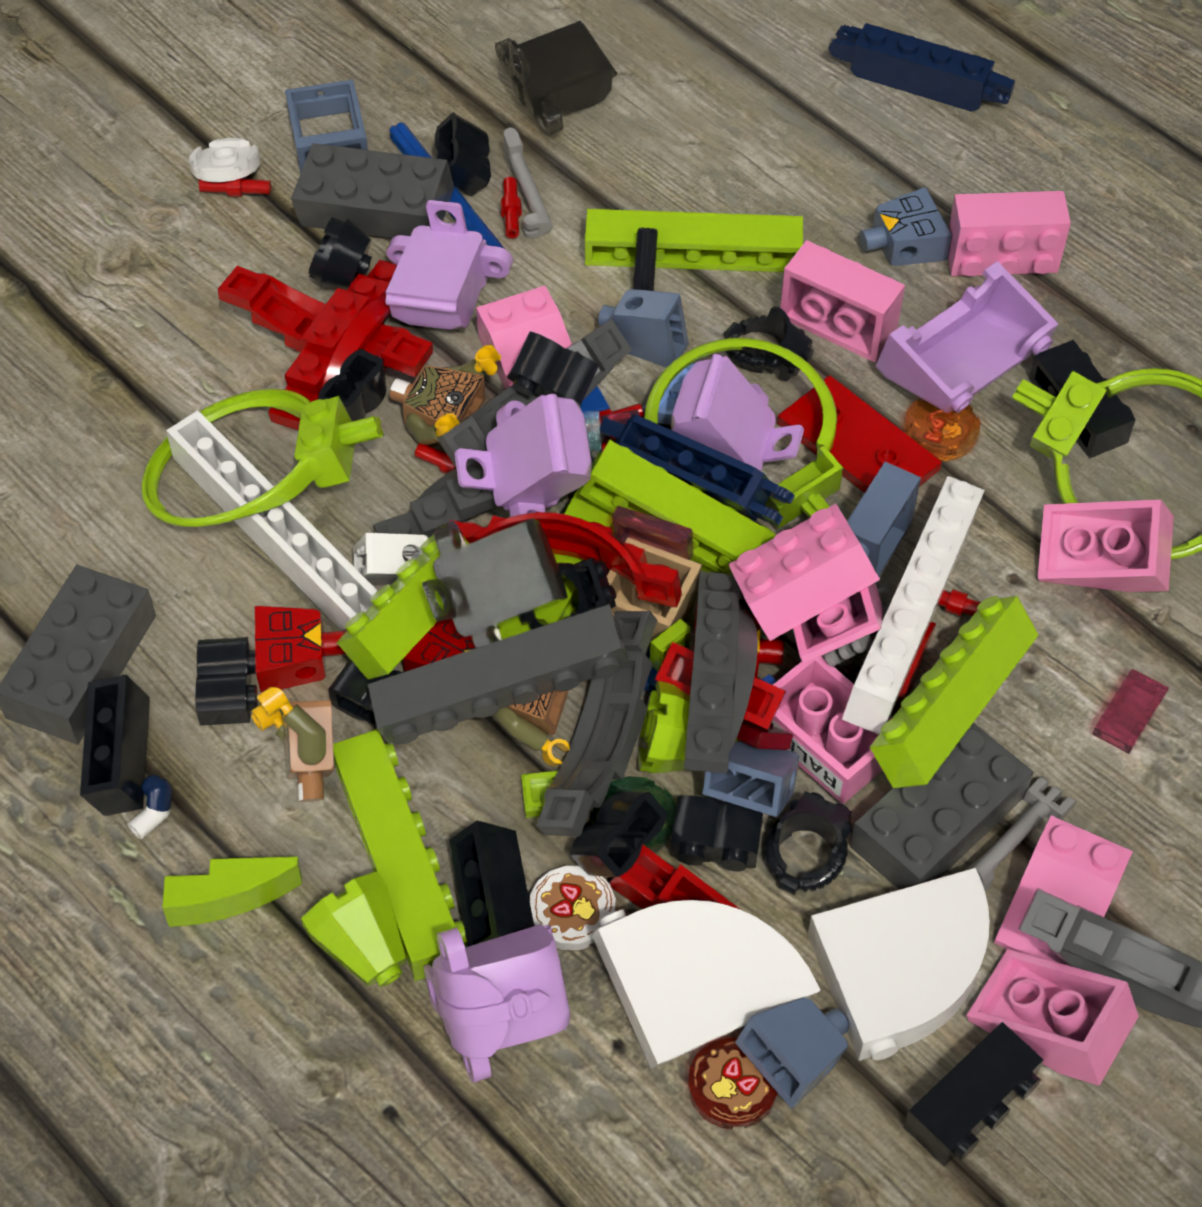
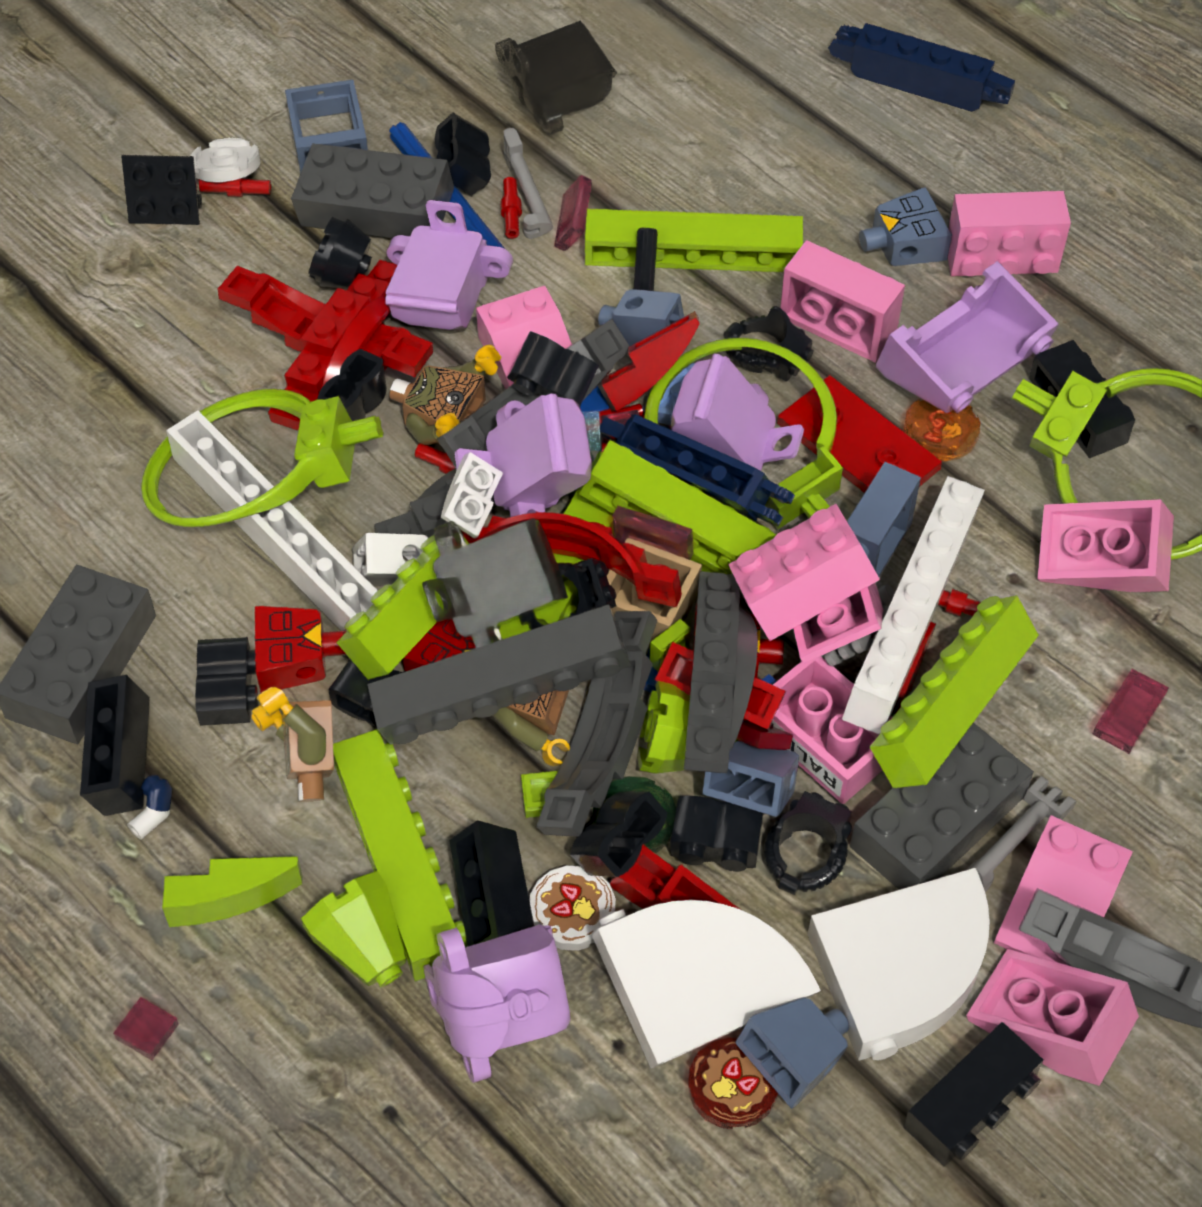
(146, 1028): none -> clear pink tile
(161, 189): none -> black hinge
(471, 494): none -> white slope
(573, 213): none -> clear pink tile
(651, 361): none -> red slope

